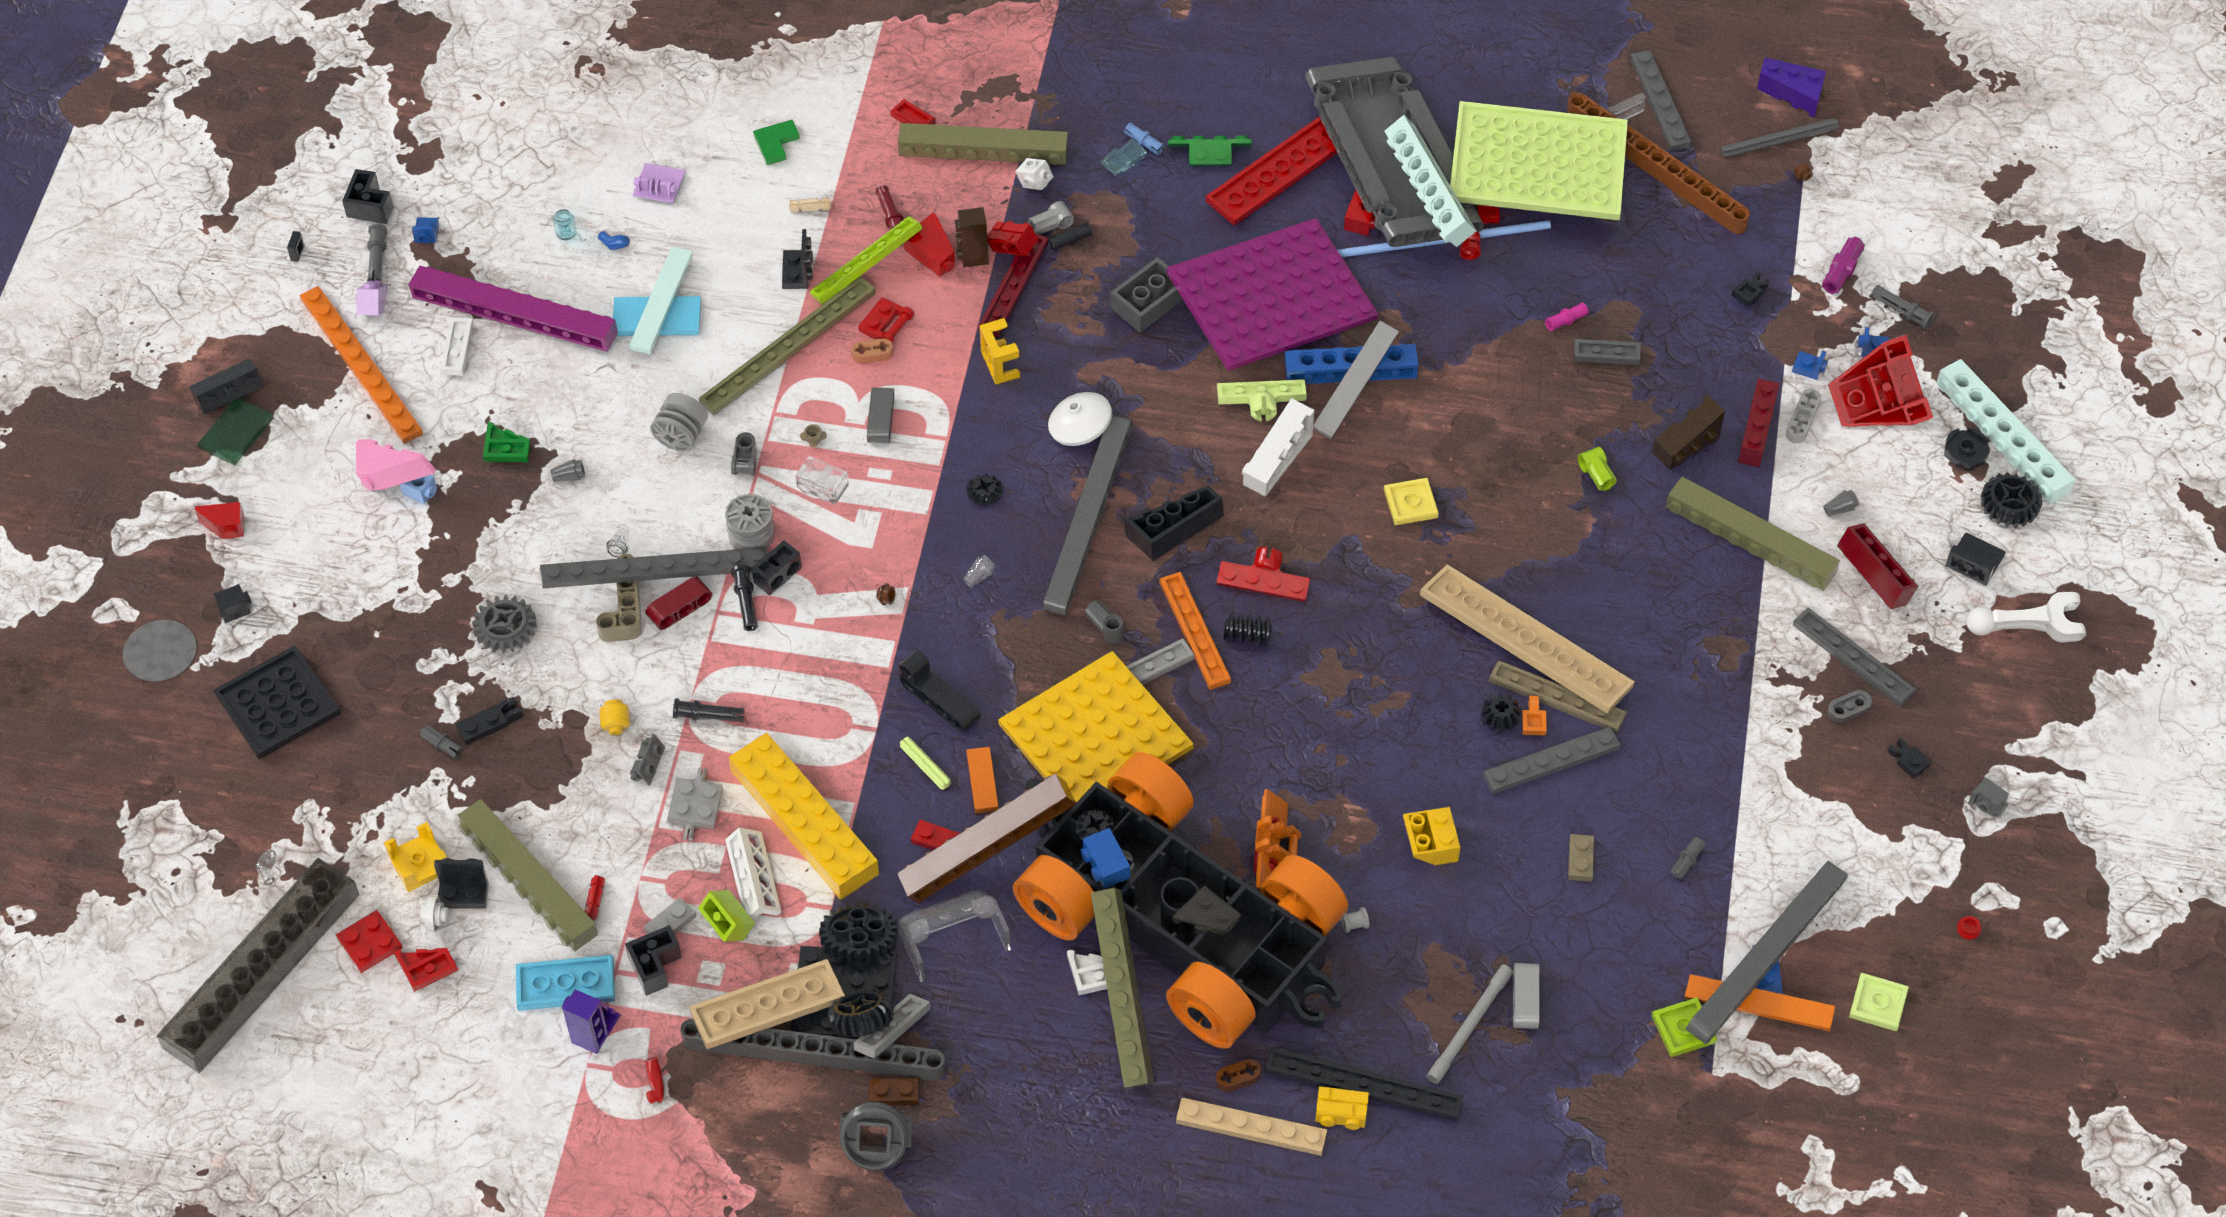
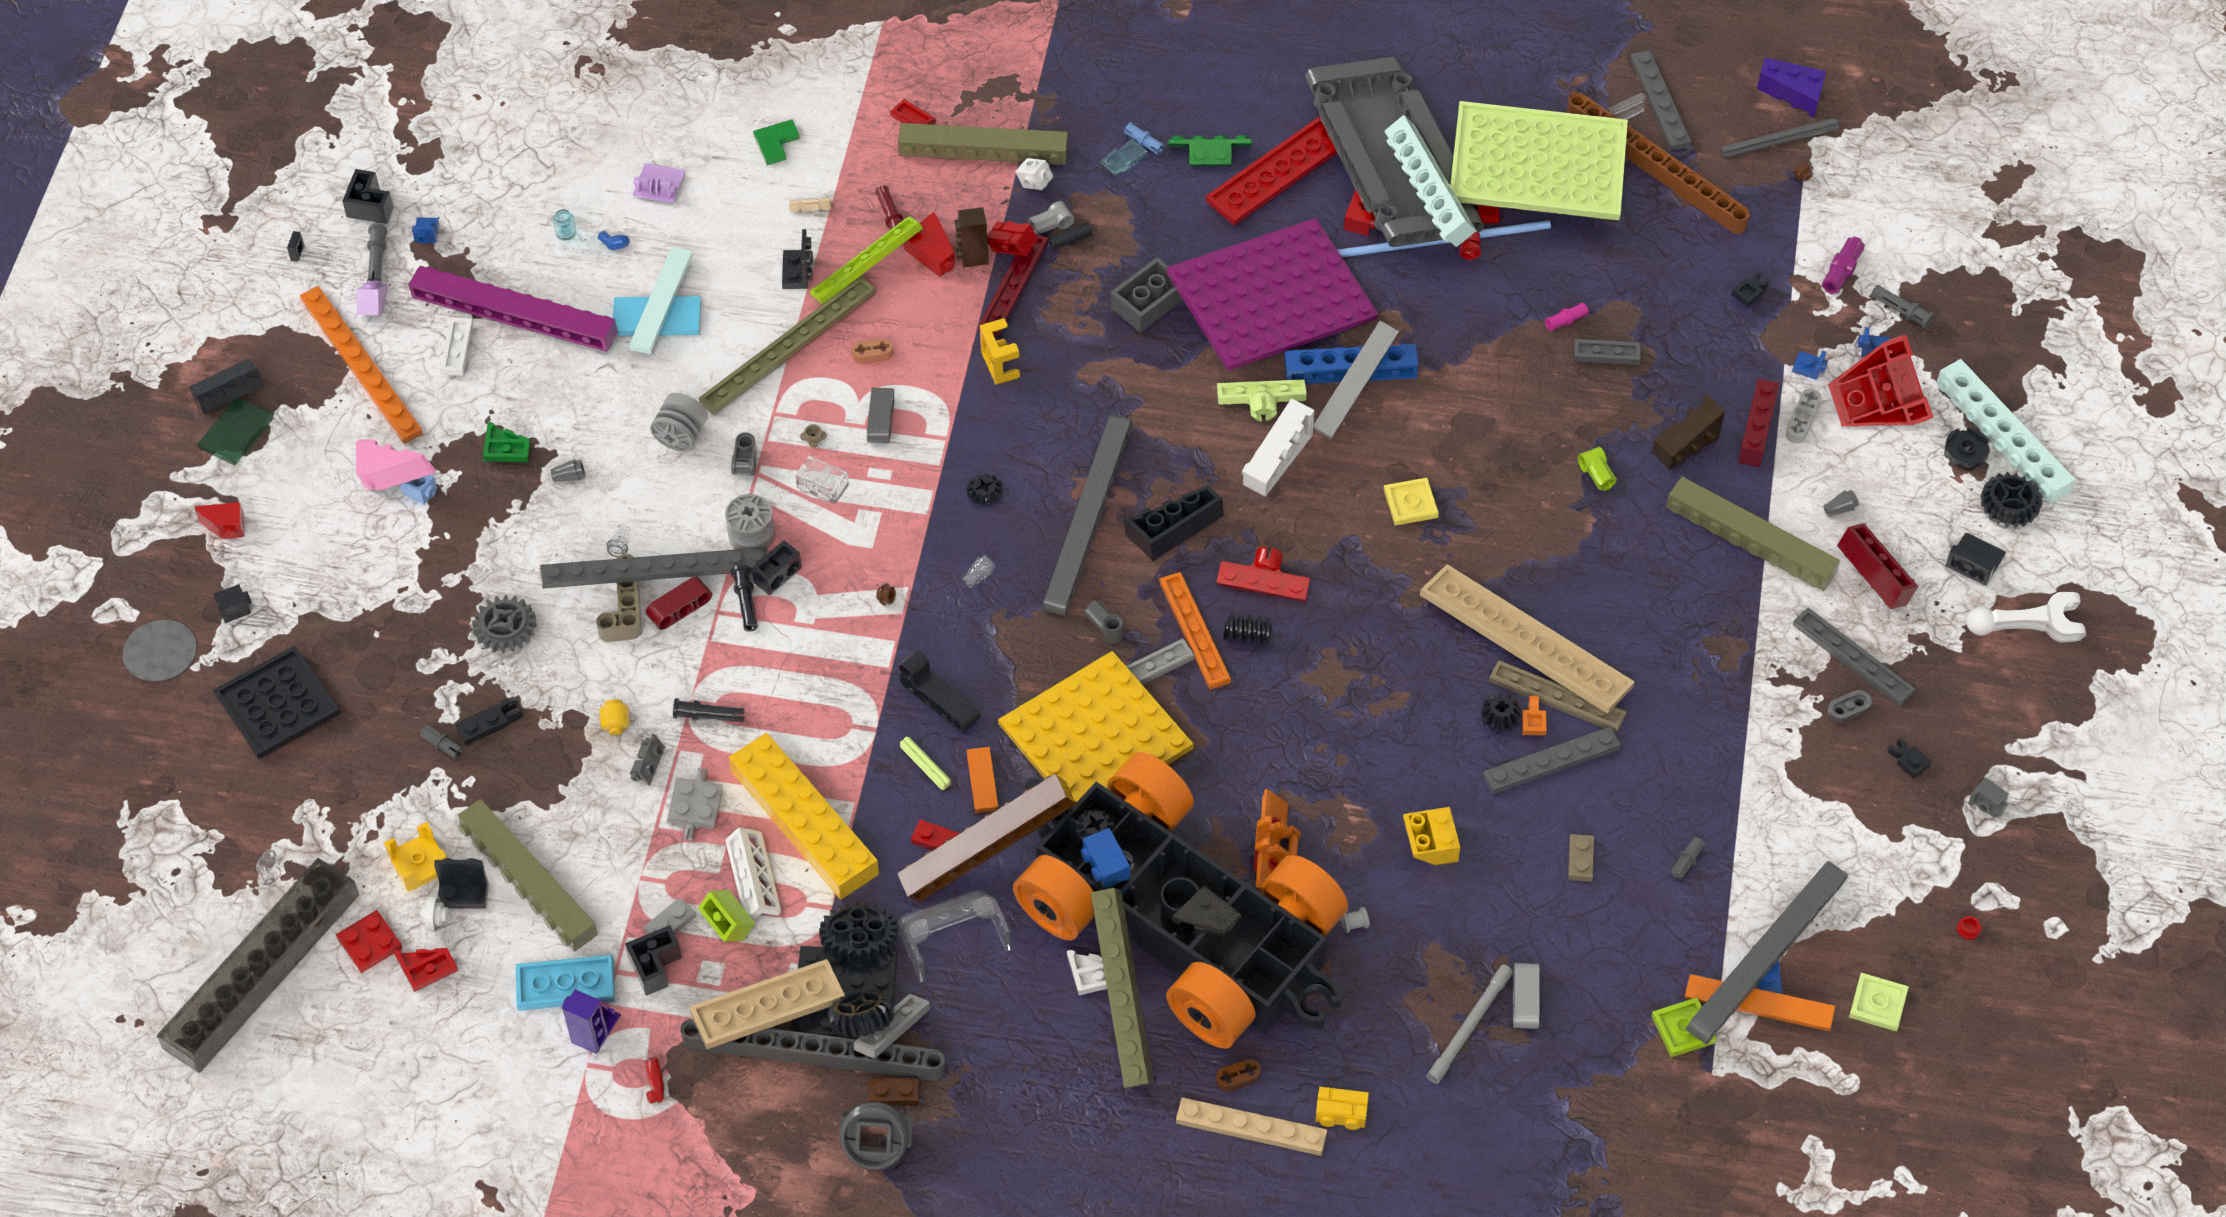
(594, 896): red axle -> none
(880, 318): red plate -> none
(1080, 418): white dish -> none
(1380, 1087): black plate -> none

